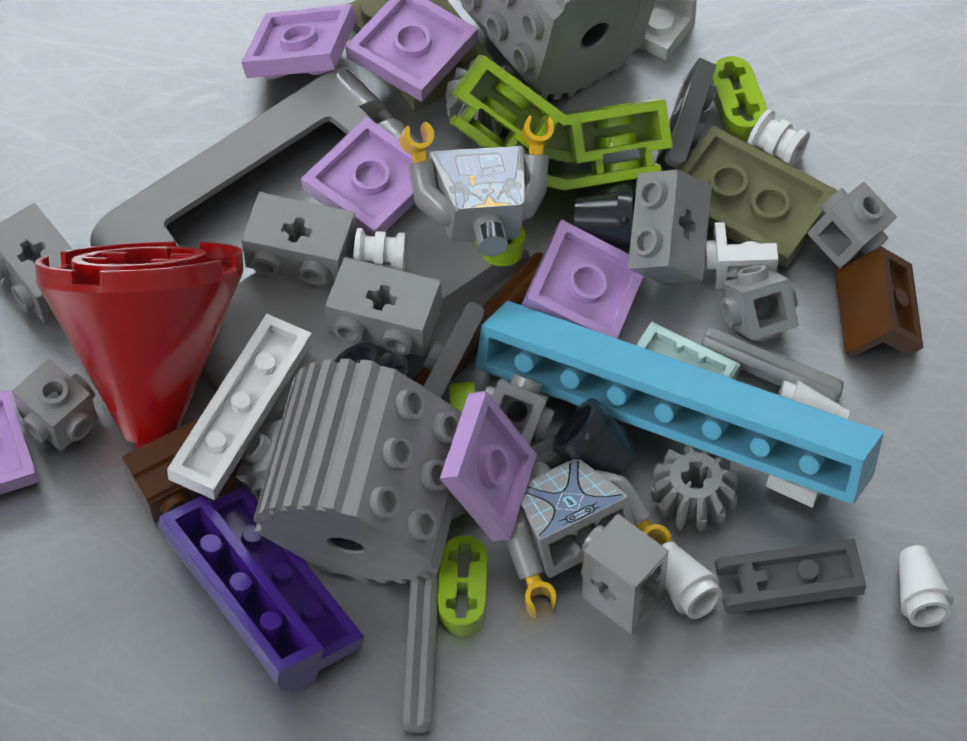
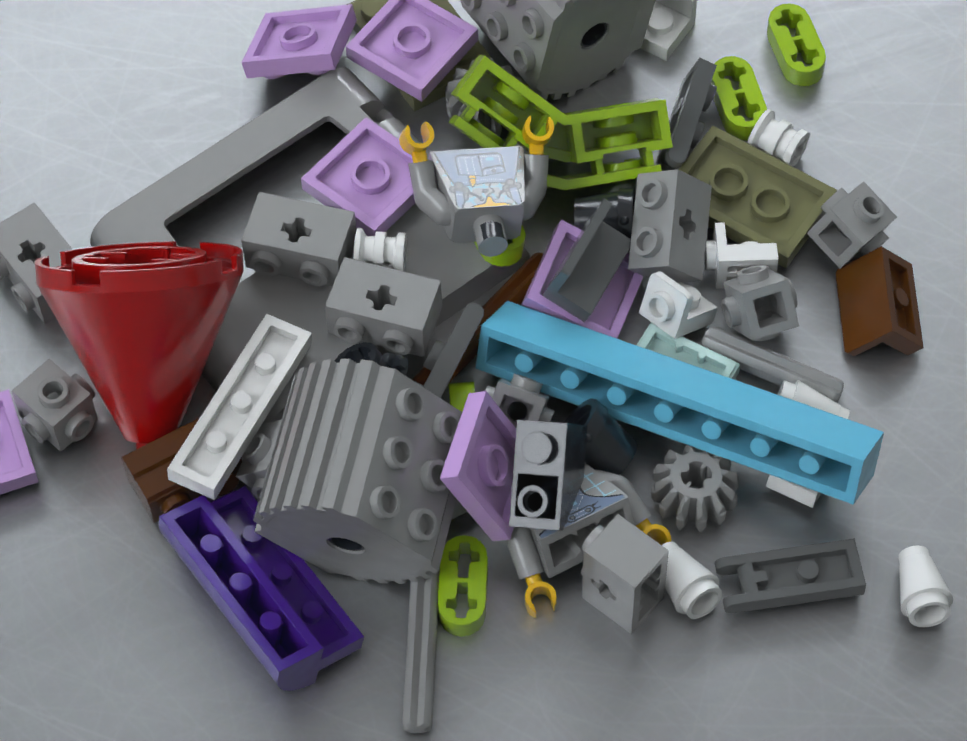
(546, 473): none -> slope
(588, 266): none -> dark grey panel
(675, 306): none -> white bracket
(805, 42): none -> lime beam

